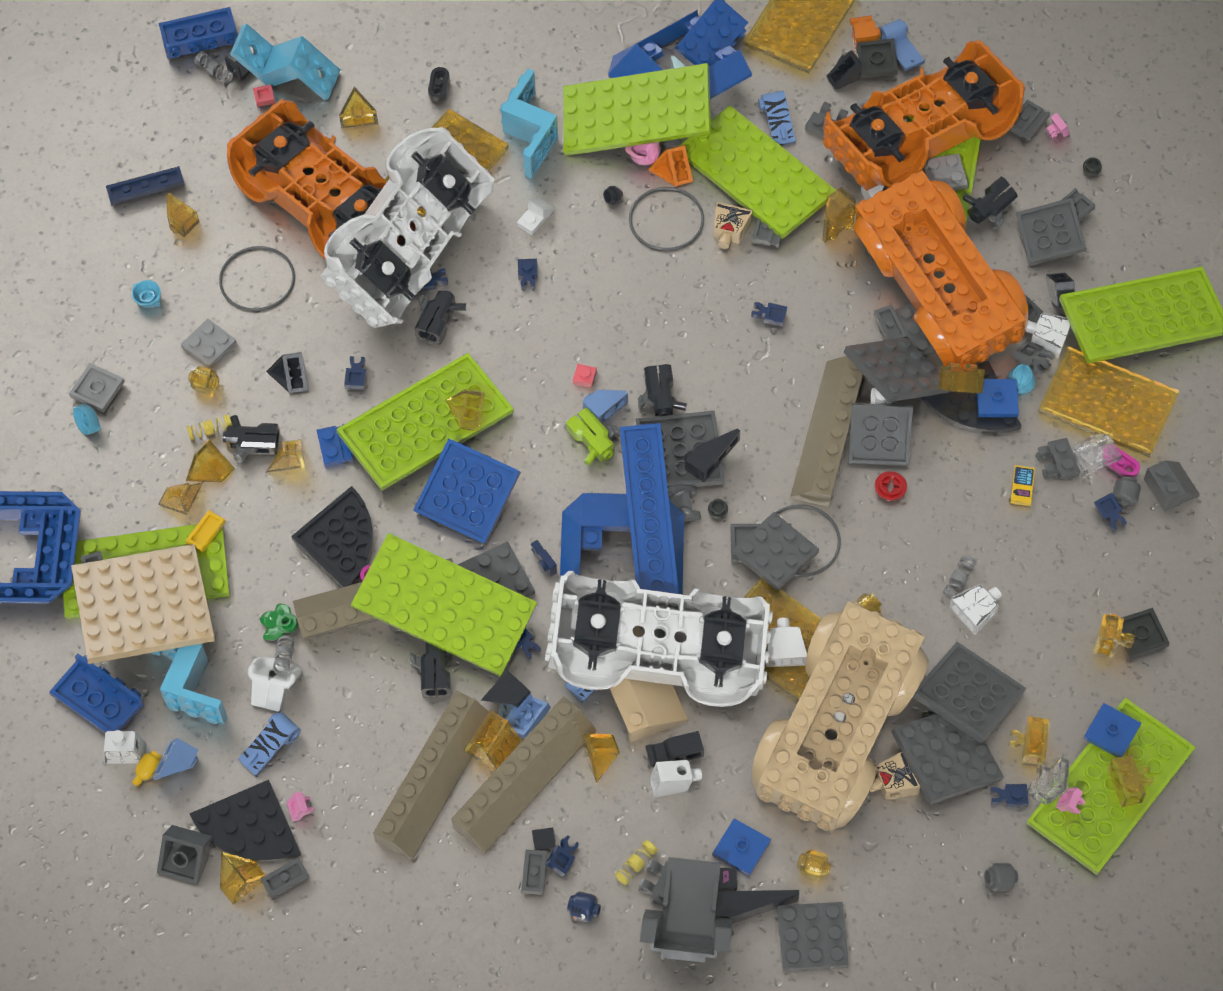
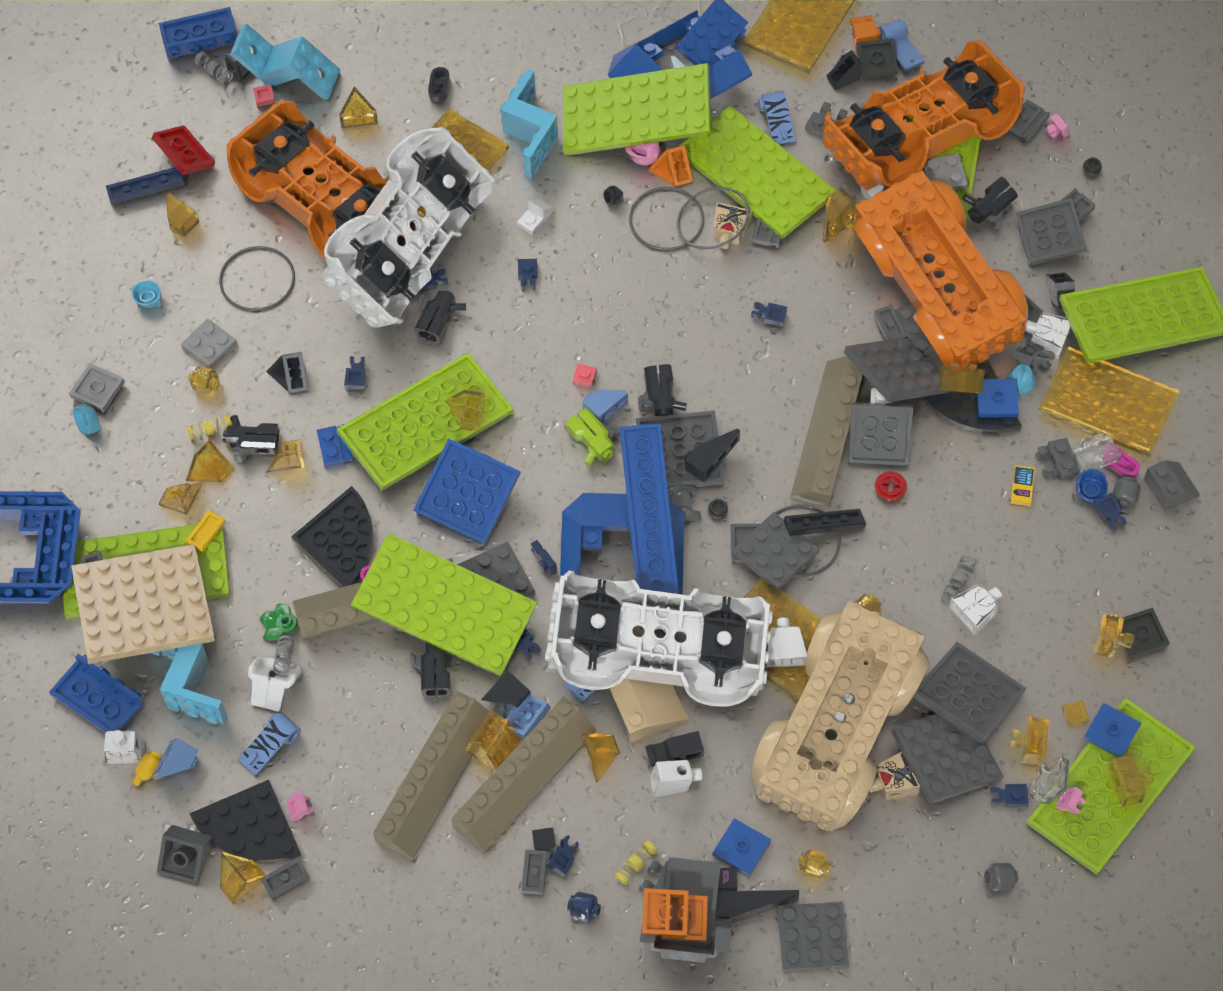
(183, 150): none -> red plate
(674, 915): none -> orange bracket
(701, 192): none -> dark grey piece
(824, 522): none -> black tile
(1075, 713): none -> clear yellow plate
(1091, 485): none -> blue hair

